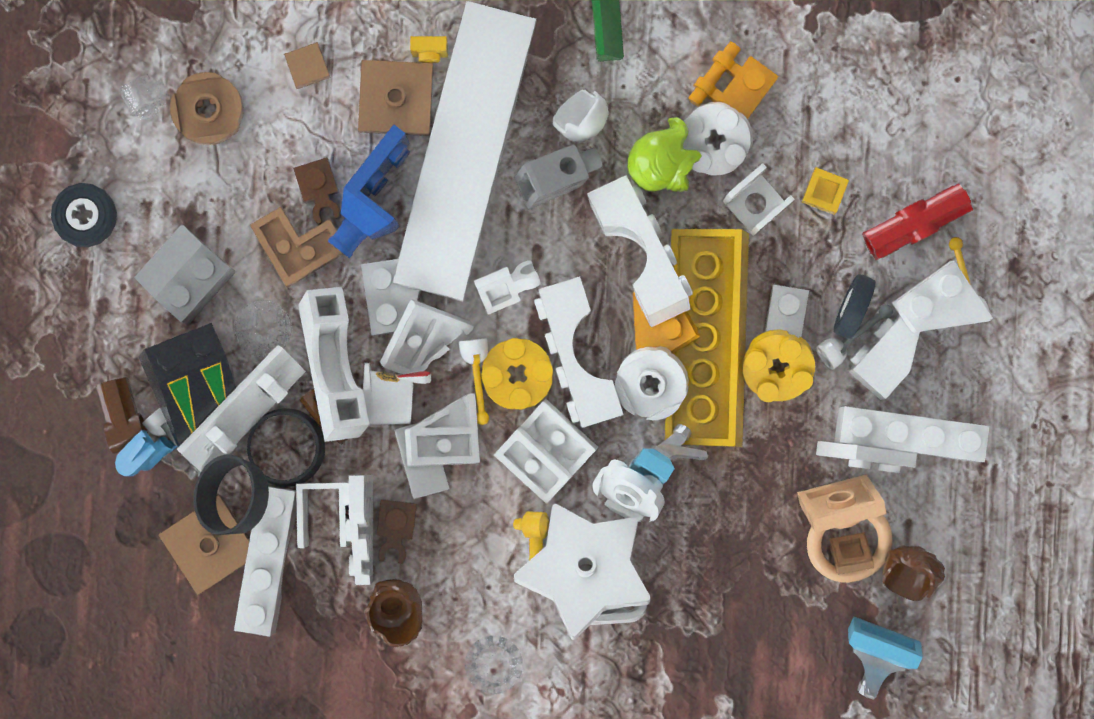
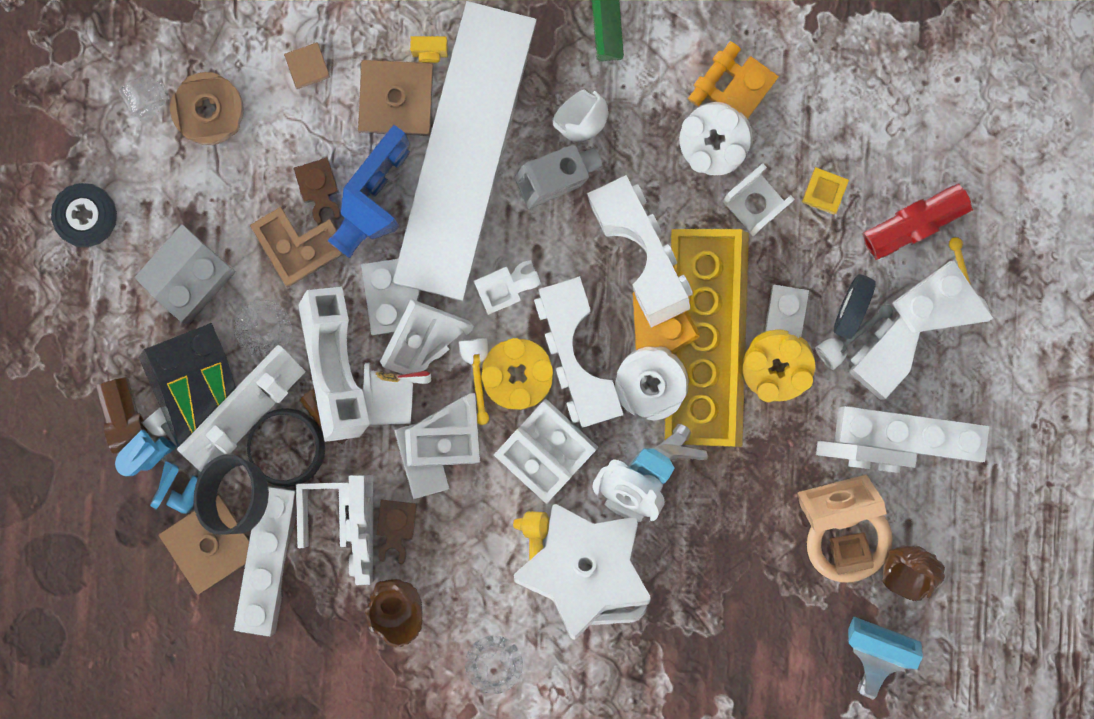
(181, 503): none -> dark azure piece
(660, 159): lime hair -> none

